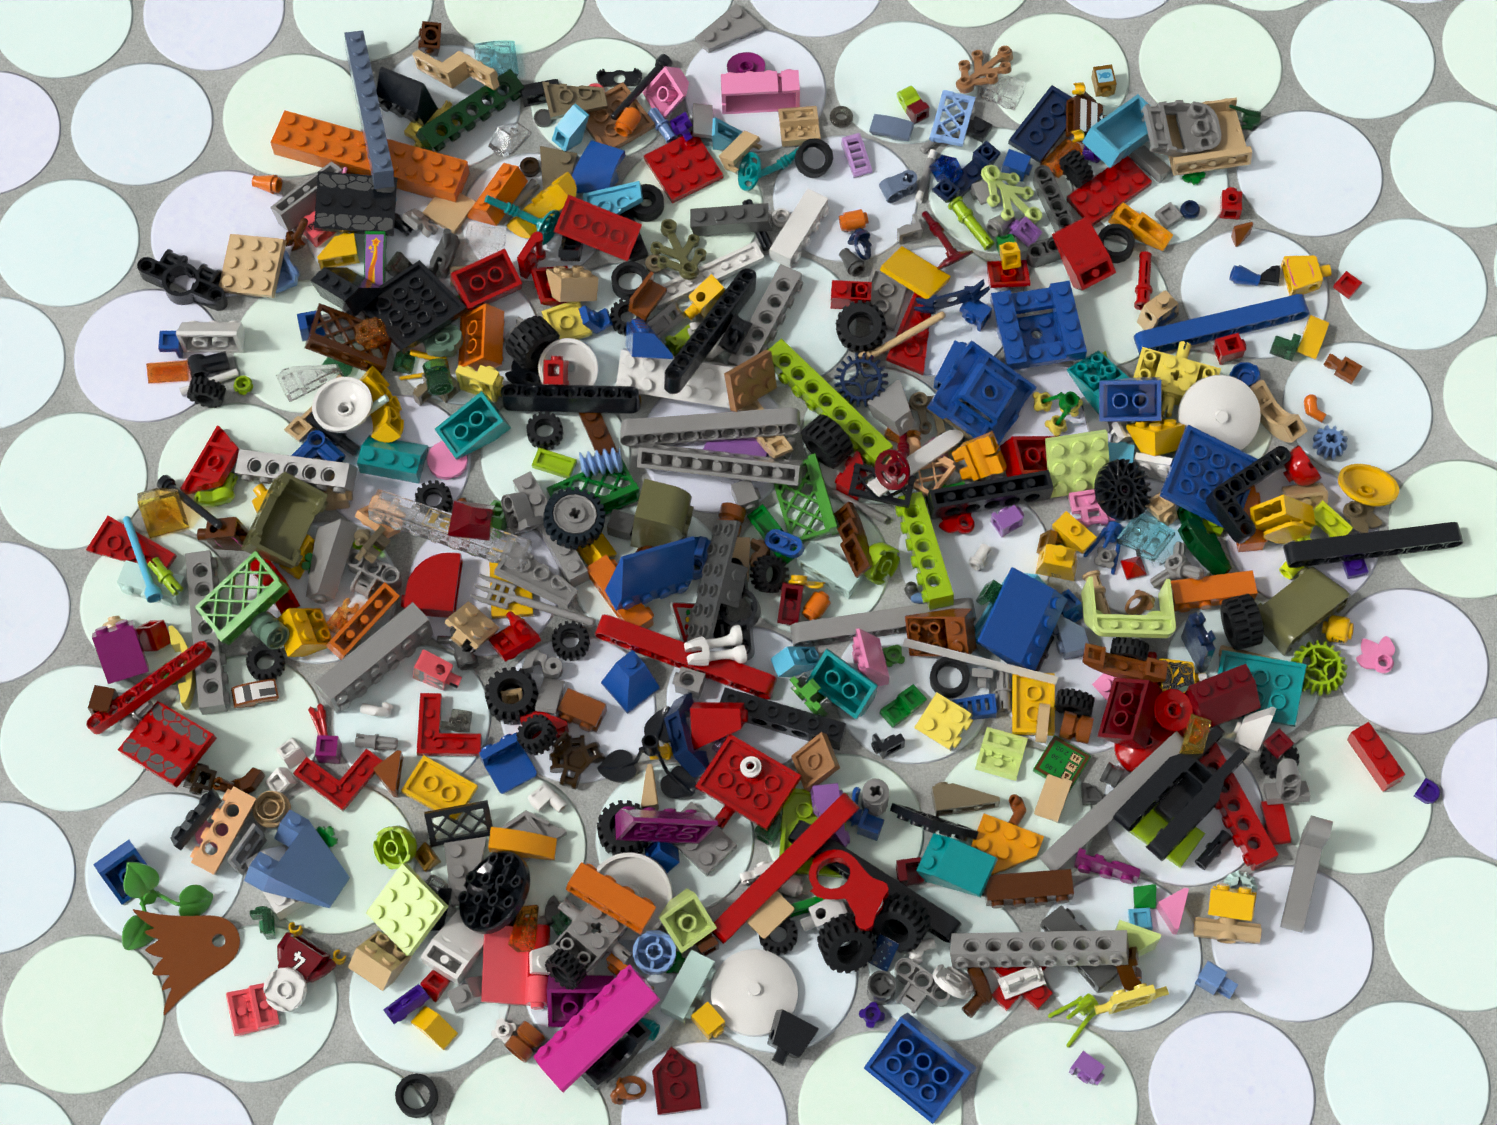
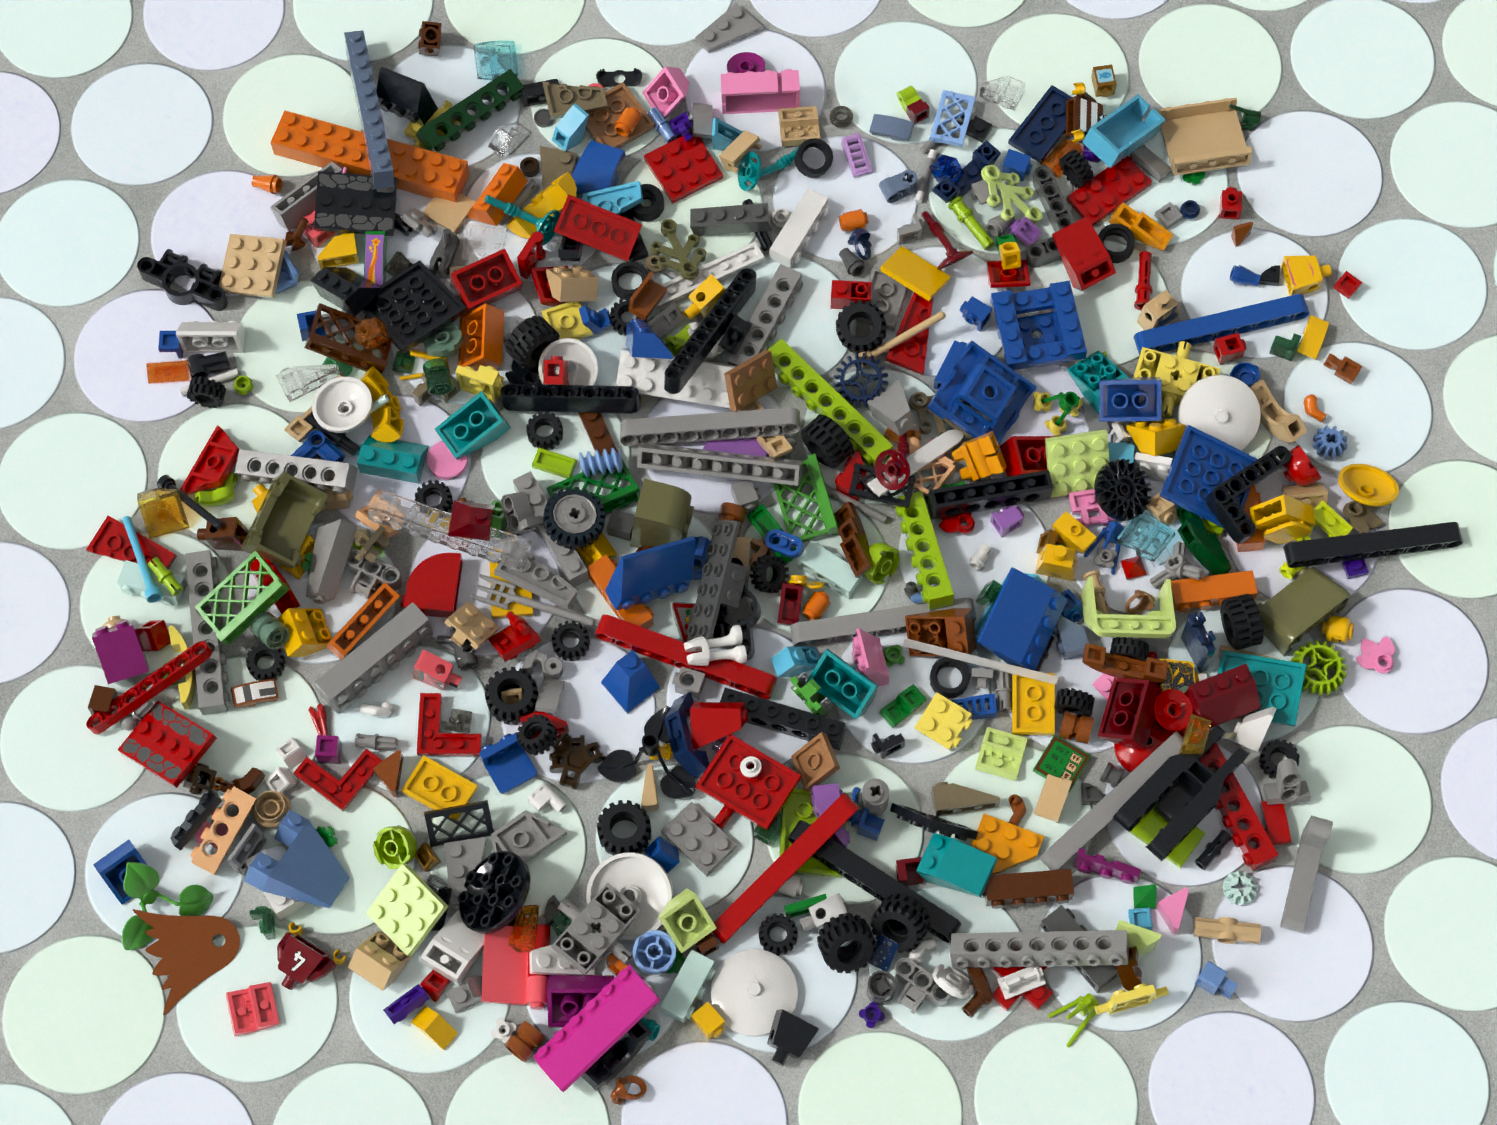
(285, 989): white tile -> none
(340, 616): clear orange plate -> none
(402, 1086): black tyre -> none
(456, 69): tan bracket -> none
(522, 843): light orange slope -> none
(565, 969): black tyre -> none
(582, 710): dark orange brick -> none
(611, 897): orange brick -> none
(662, 61): black piece -> none
(663, 825): magenta slope -> none
(676, 1084): dark red tile -> none
(750, 876): white plate -> none
(770, 915): tan panel -> none
(861, 890): red animal -> none
(919, 1067): blue slope -> none
(967, 83): medium nougat plant -> none
(968, 294): dark blue piece -> none
(1042, 723): tan beam -> none
(1088, 1069): medium lavender brick -> none
(1196, 124): light grey slope -> none
(1232, 902): yellow brick -> none
(1278, 743): dark red tile -> none
(1376, 756): red brick -> none
(1427, 792): dark purple tile -> none

